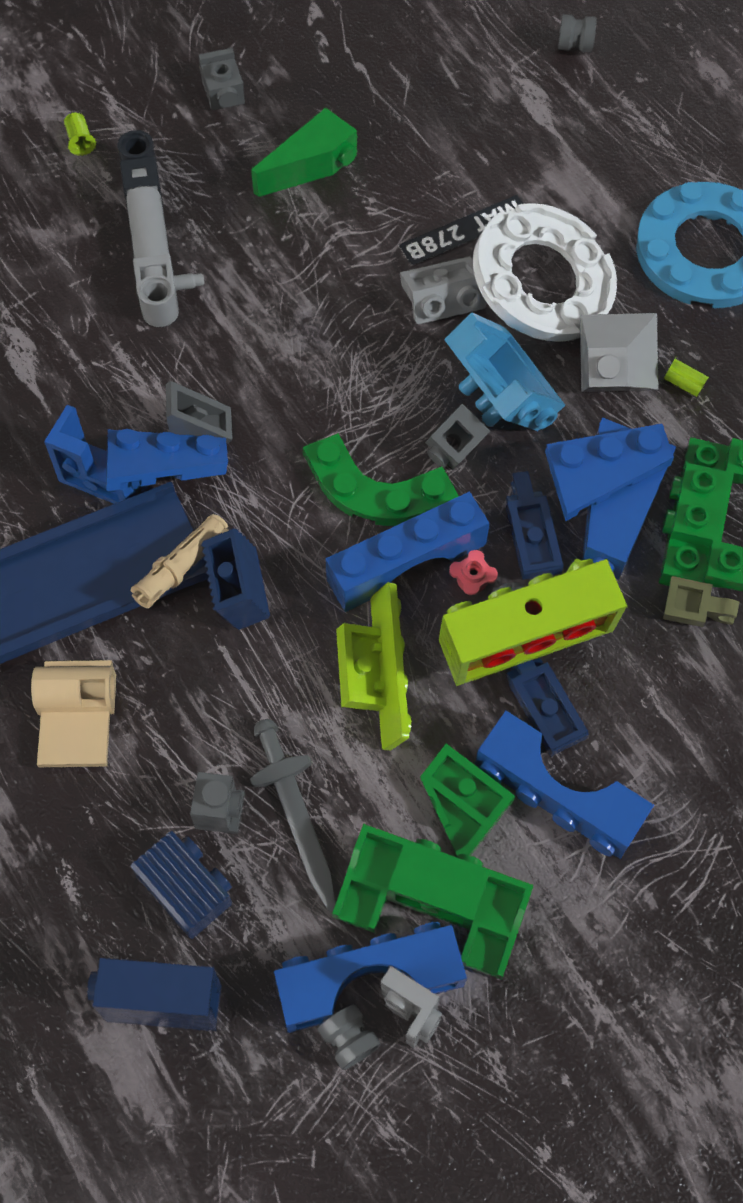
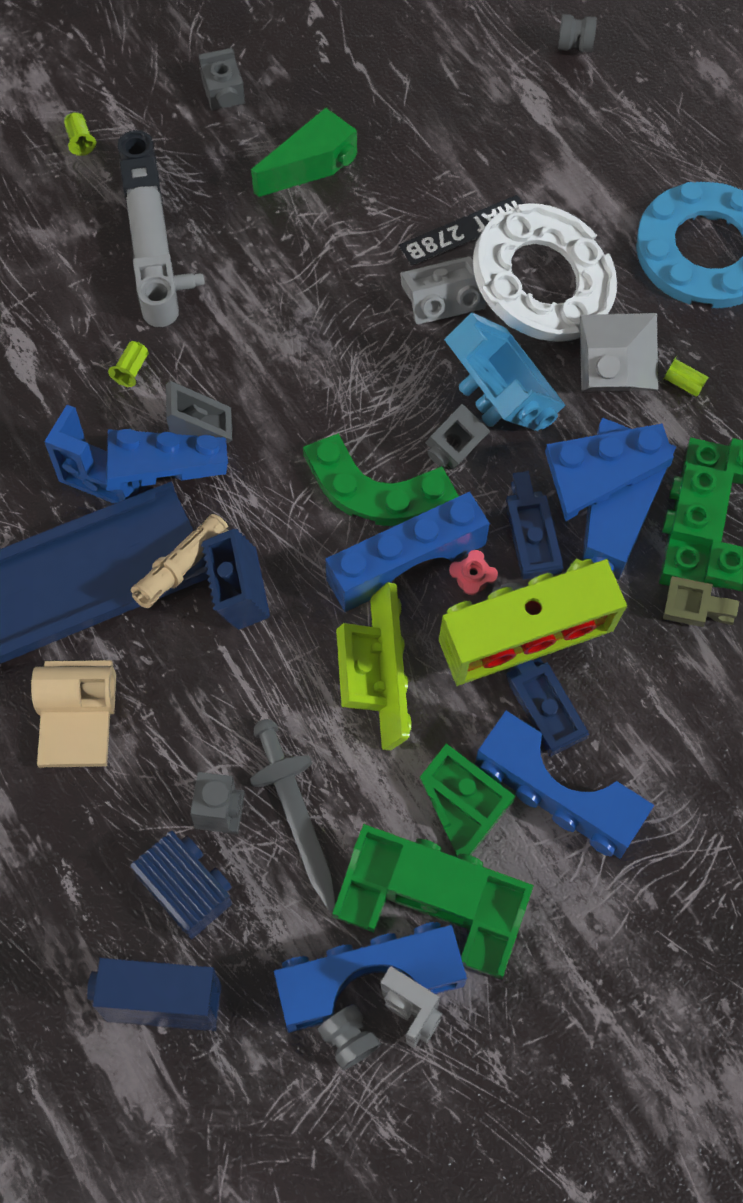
(129, 364): none -> lime piece

